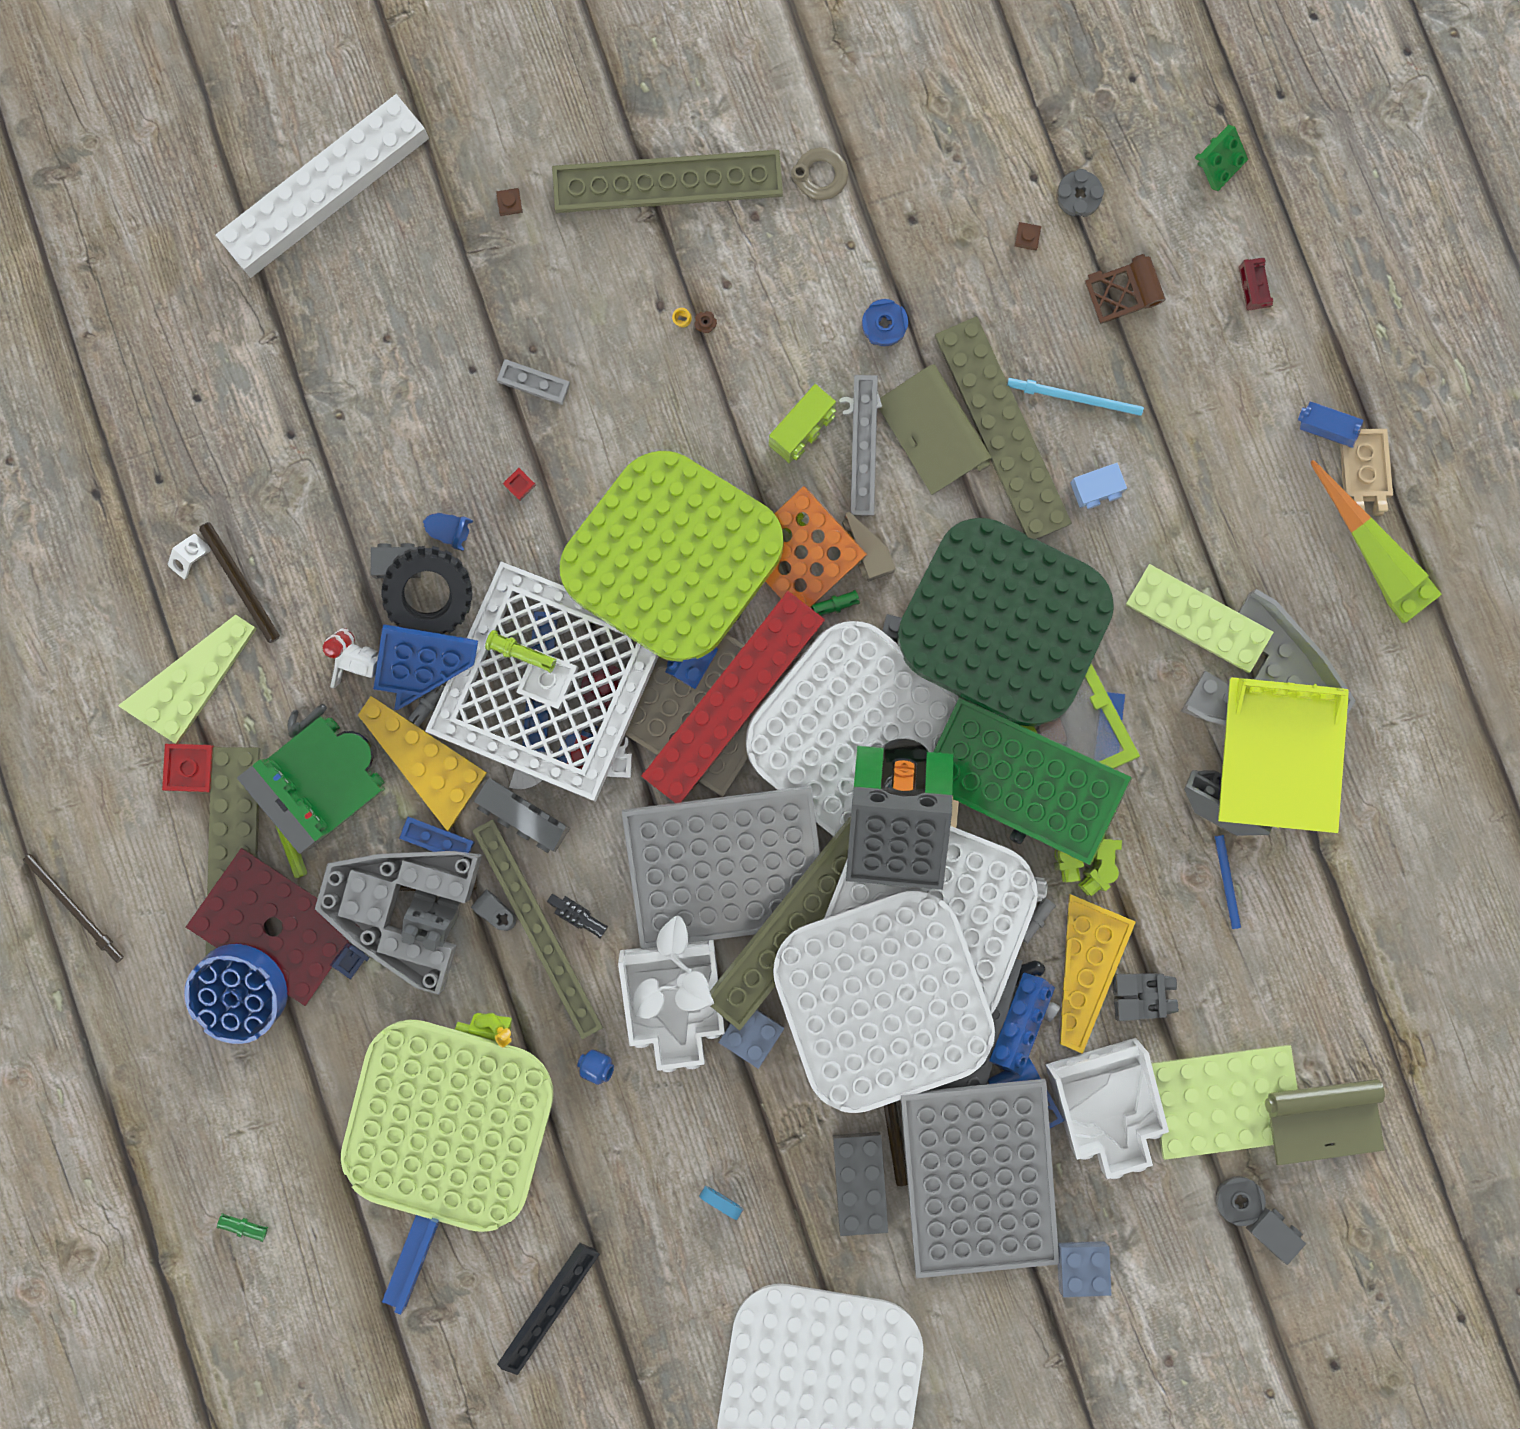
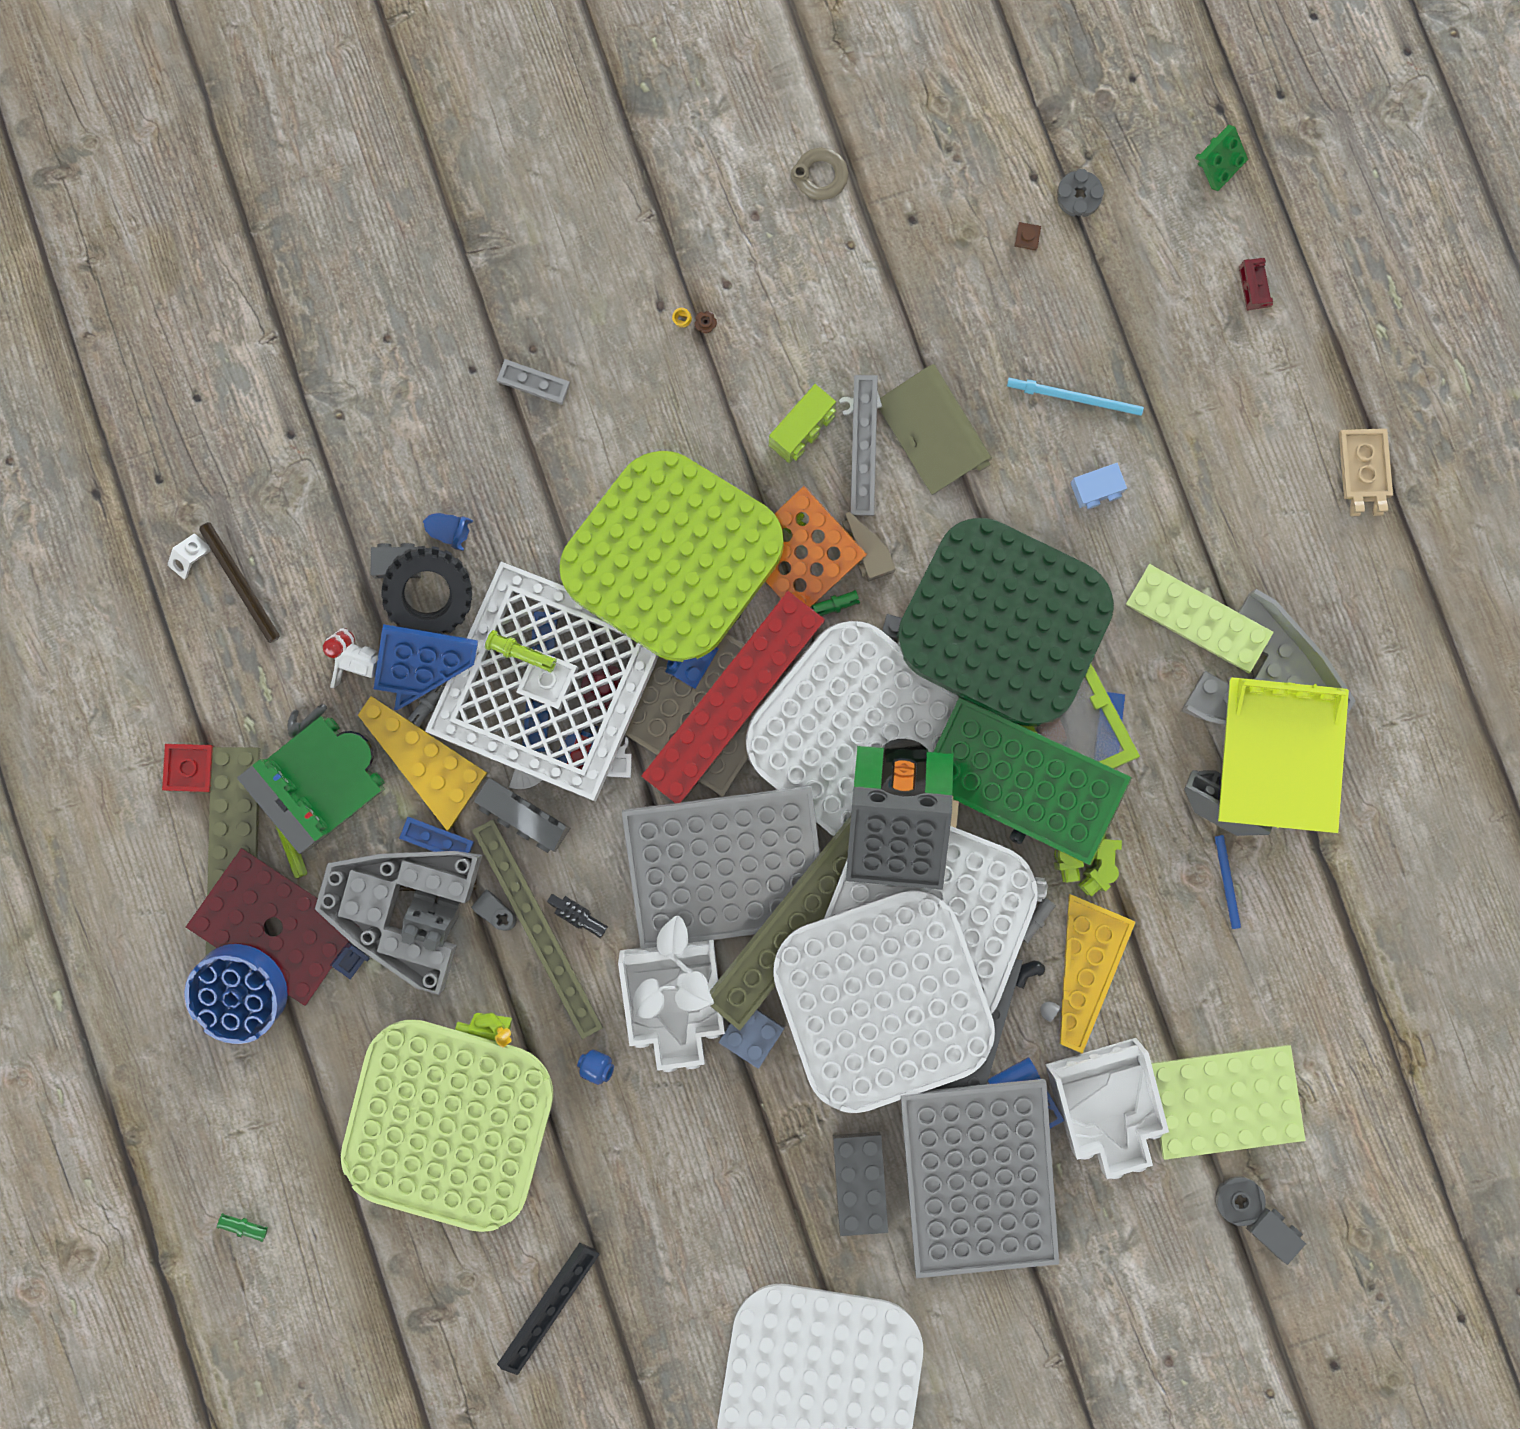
(103, 941): dark brown bar -> none
(181, 690): yellowish green wing -> none
(323, 186): white brick -> none
(410, 1263): blue fence -> none
(509, 202): reddish brown plate -> none
(519, 484): red plate -> none
(667, 181): olive plate -> none
(721, 1202): dark azure beam -> none
(892, 312): blue plate -> none
(896, 1144): dark brown axle -> none
(1002, 429): olive plate -> none
(1022, 1024): blue brick -> none
(1084, 1269): sand blue piece -> none
(1136, 1006): dark grey hips -> none
(1144, 287): reddish brown piece -> none
(1313, 1118): olive door -> none
(1330, 424): blue brick -> none
(1397, 574): lime plate -> none

